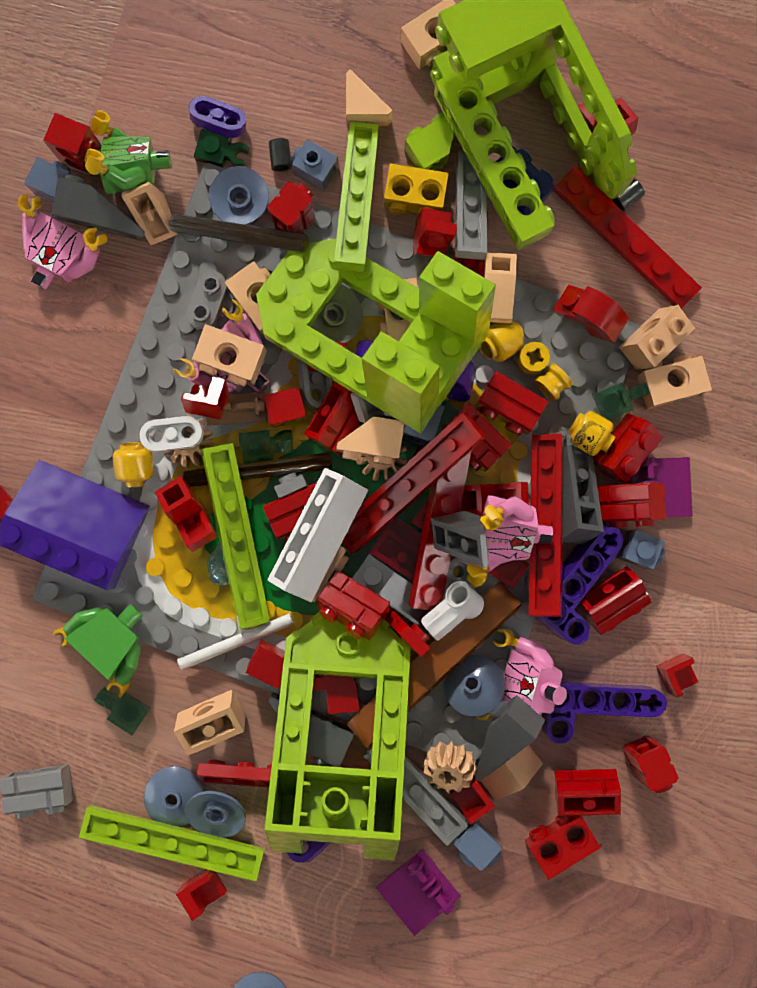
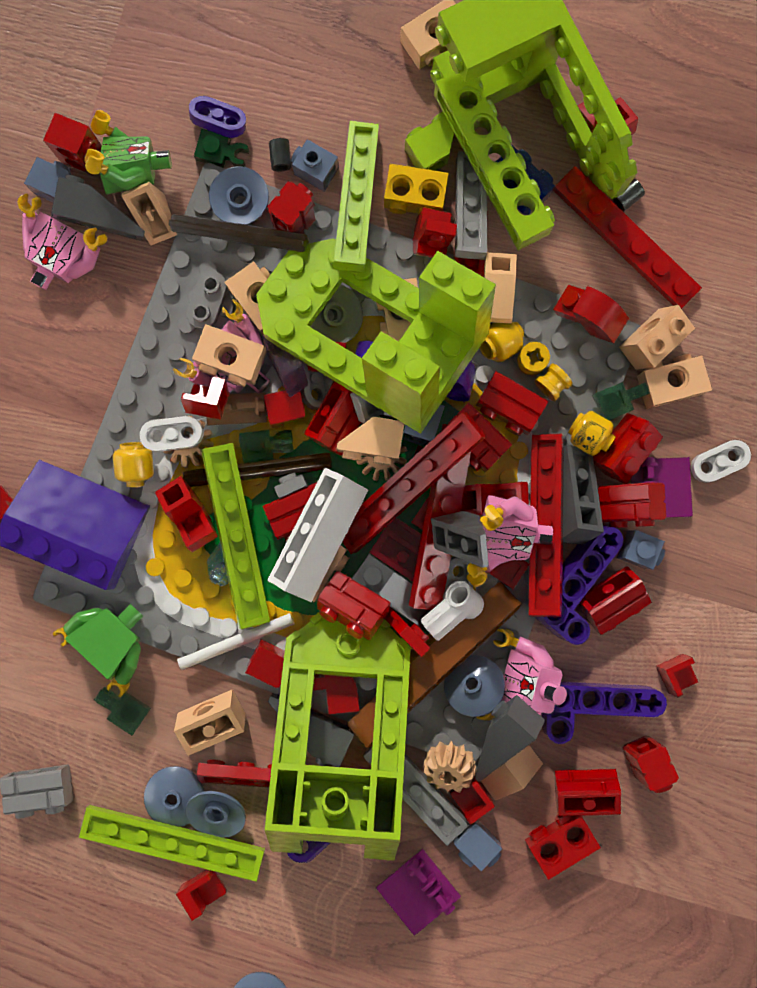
(287, 368): none -> slope
(364, 104): light nougat slope -> none
(719, 462): none -> white plate

